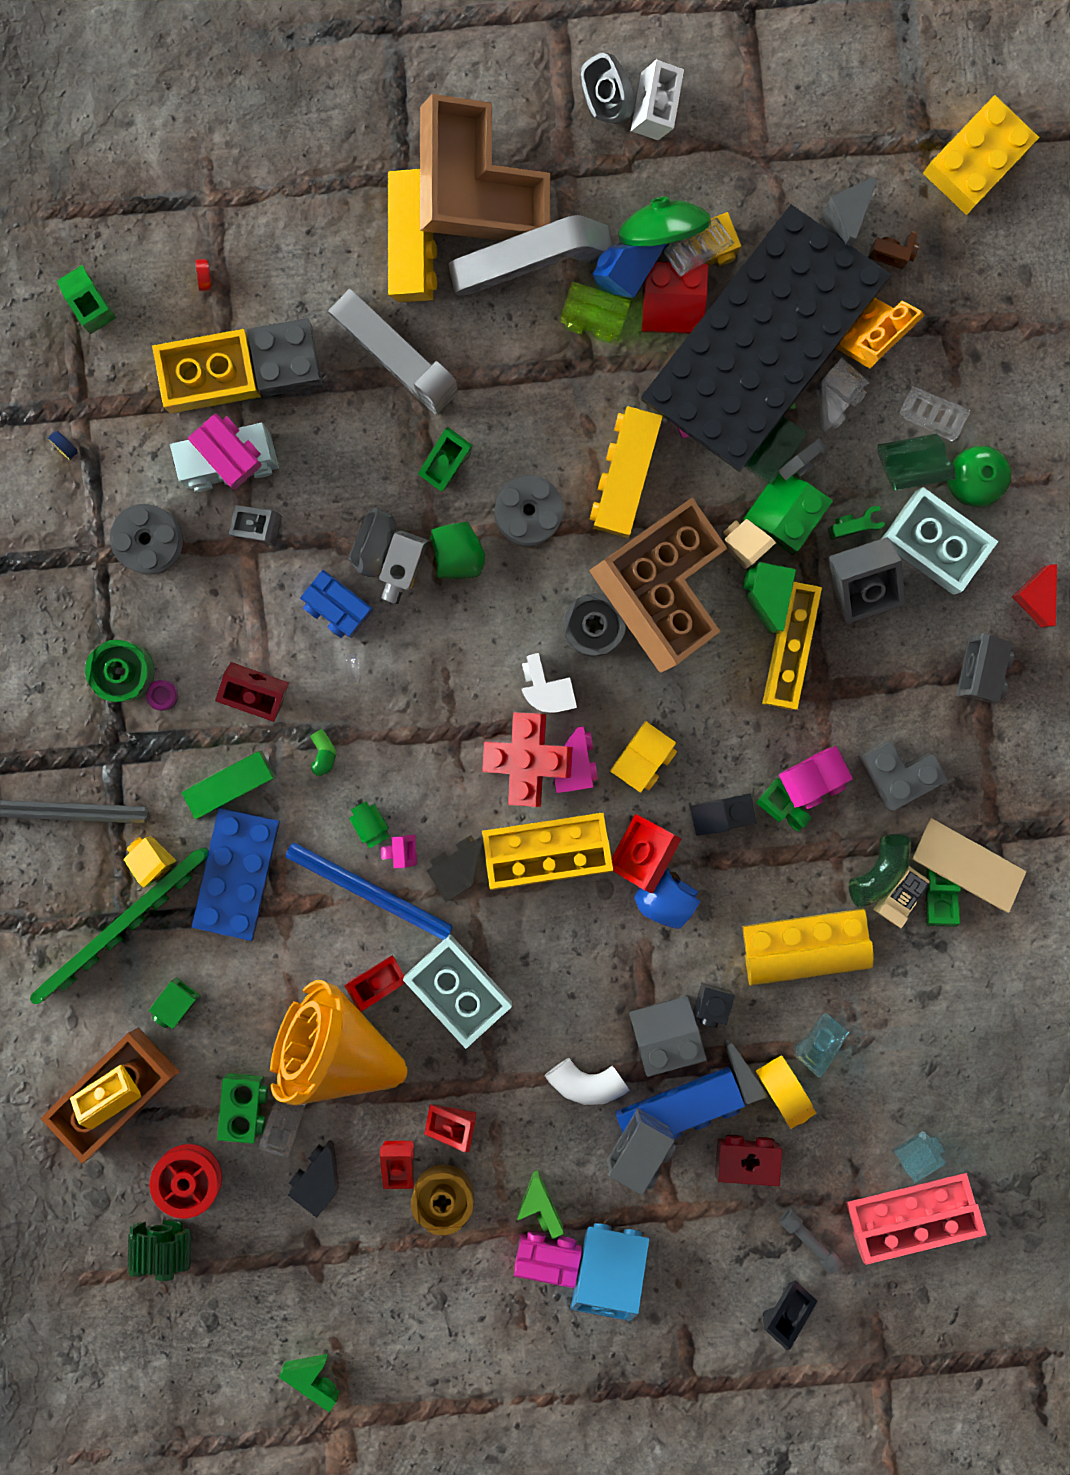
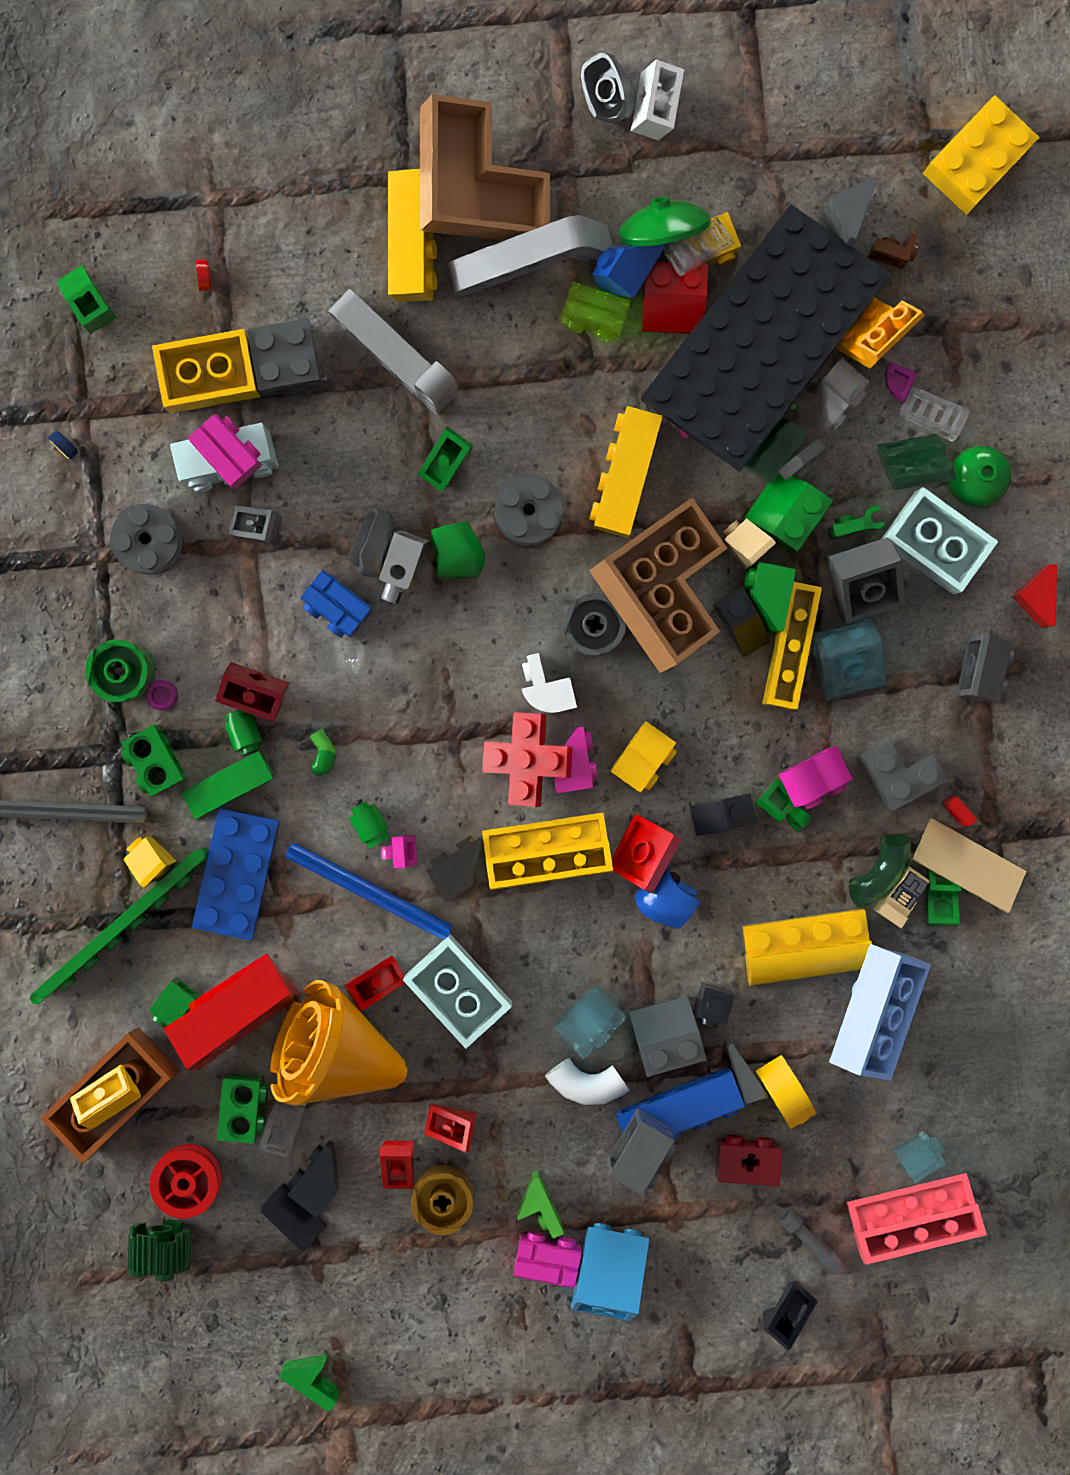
(160, 756): none -> green brick
(230, 1012): none -> red slope
(243, 732): none -> green brick
(292, 1218): none -> black slope
(589, 1022): none -> clear light blue brick
(742, 621): none -> black slope
(821, 1045): clear light blue slope -> none
(849, 658): none -> clear light blue slope
(880, 1013): none -> brick
(899, 381): none -> magenta tile
(959, 811): none -> red tile

